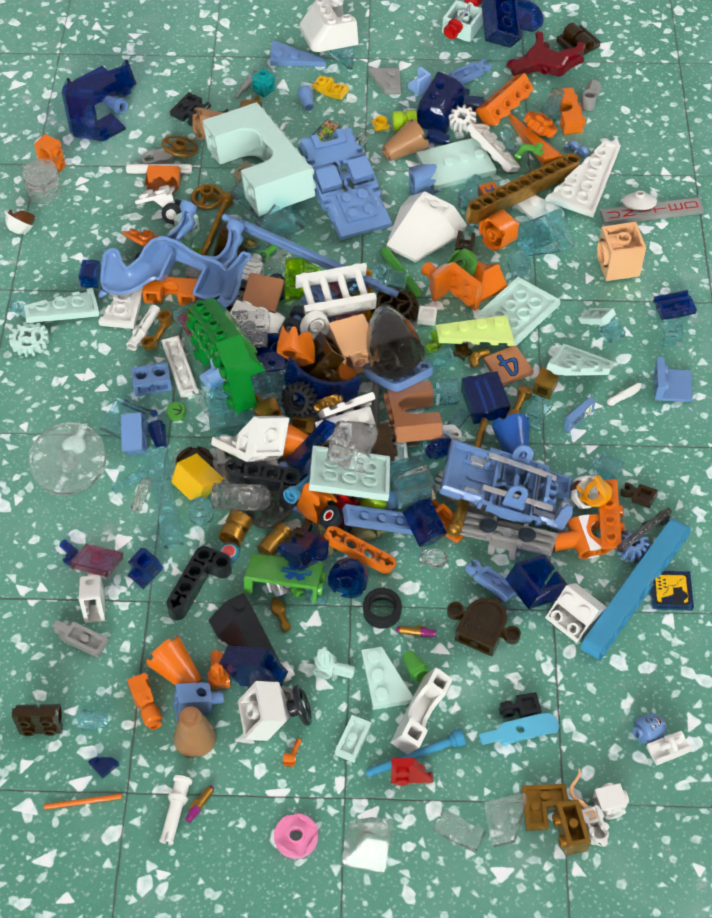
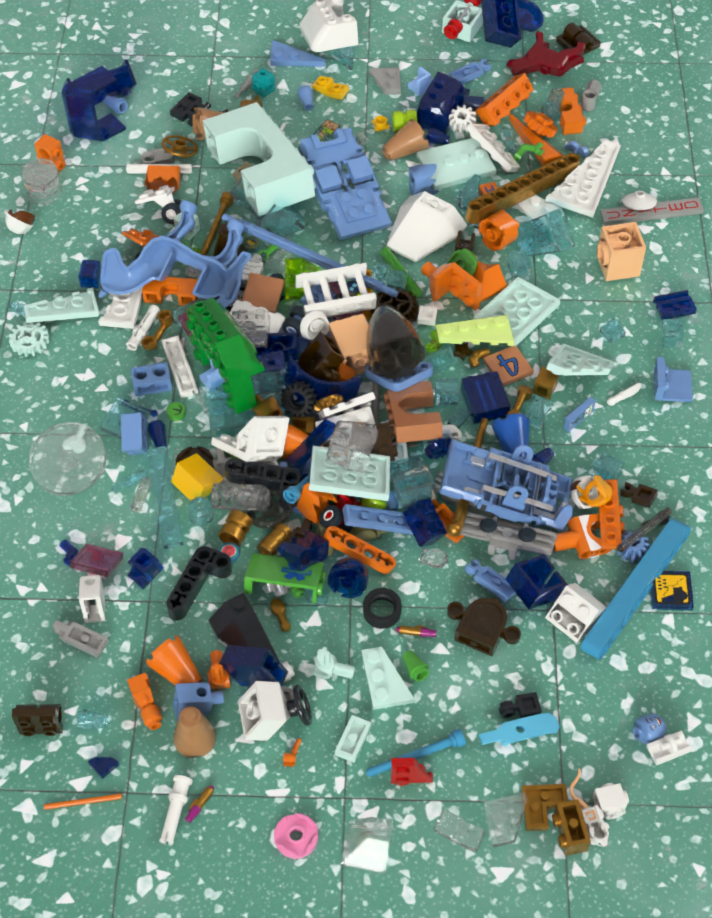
(207, 194): pearl gold piece -> none
(297, 346): orange piece -> none
(413, 725): white arch -> none
(543, 456): none -> clear blue cone
(597, 316): light aqua plate -> none

